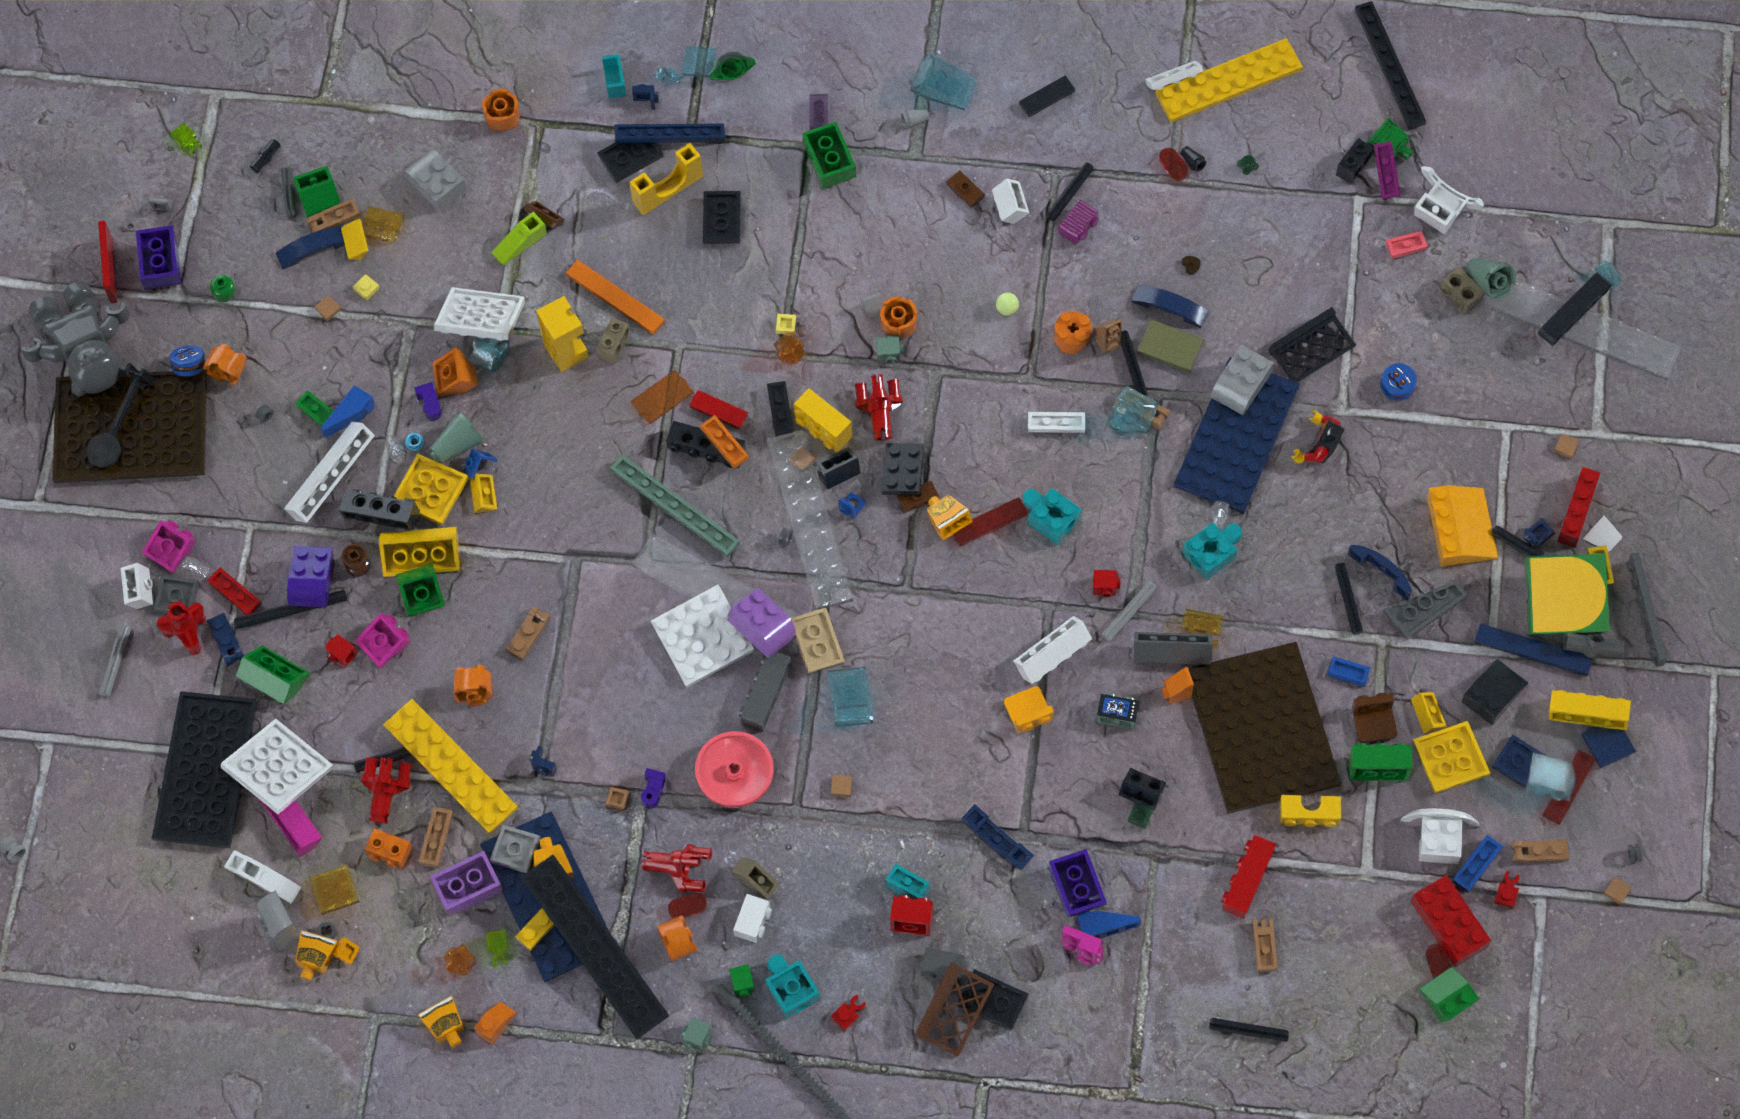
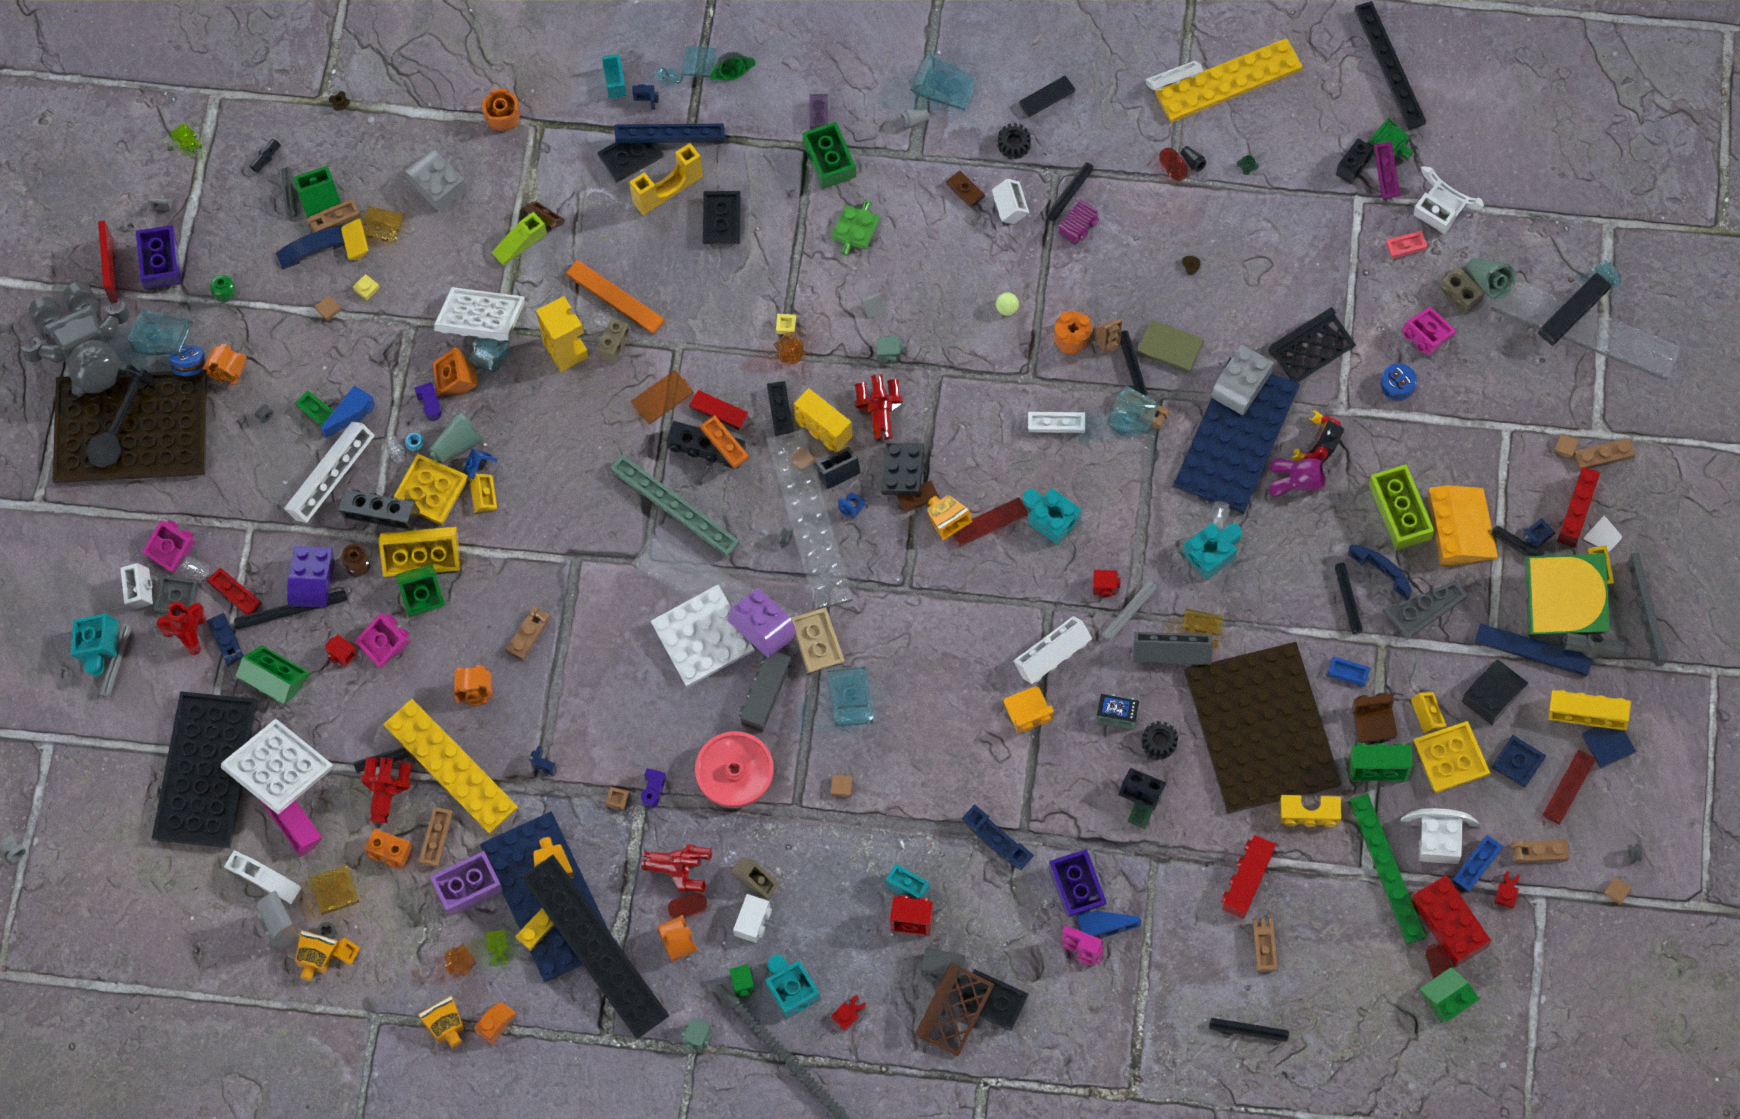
(94, 640): none -> teal brick
(158, 333): none -> clear light blue slope
(337, 106): none -> dark brown plate
(514, 849): light grey tile -> none
(855, 227): none -> bright green plate
(898, 317): orange brick -> none
(1014, 131): none -> black tyre
(1162, 729): none -> black tyre
(1171, 303): dark blue slope -> none
(1178, 687): orange slope -> none
(1305, 475): none -> magenta piece
(1387, 869): none -> green plate
(1401, 507): none -> lime brick
(1428, 331): none -> dark pink plate
(1551, 777): clear light blue slope -> none
(1605, 454): none -> medium nougat plate

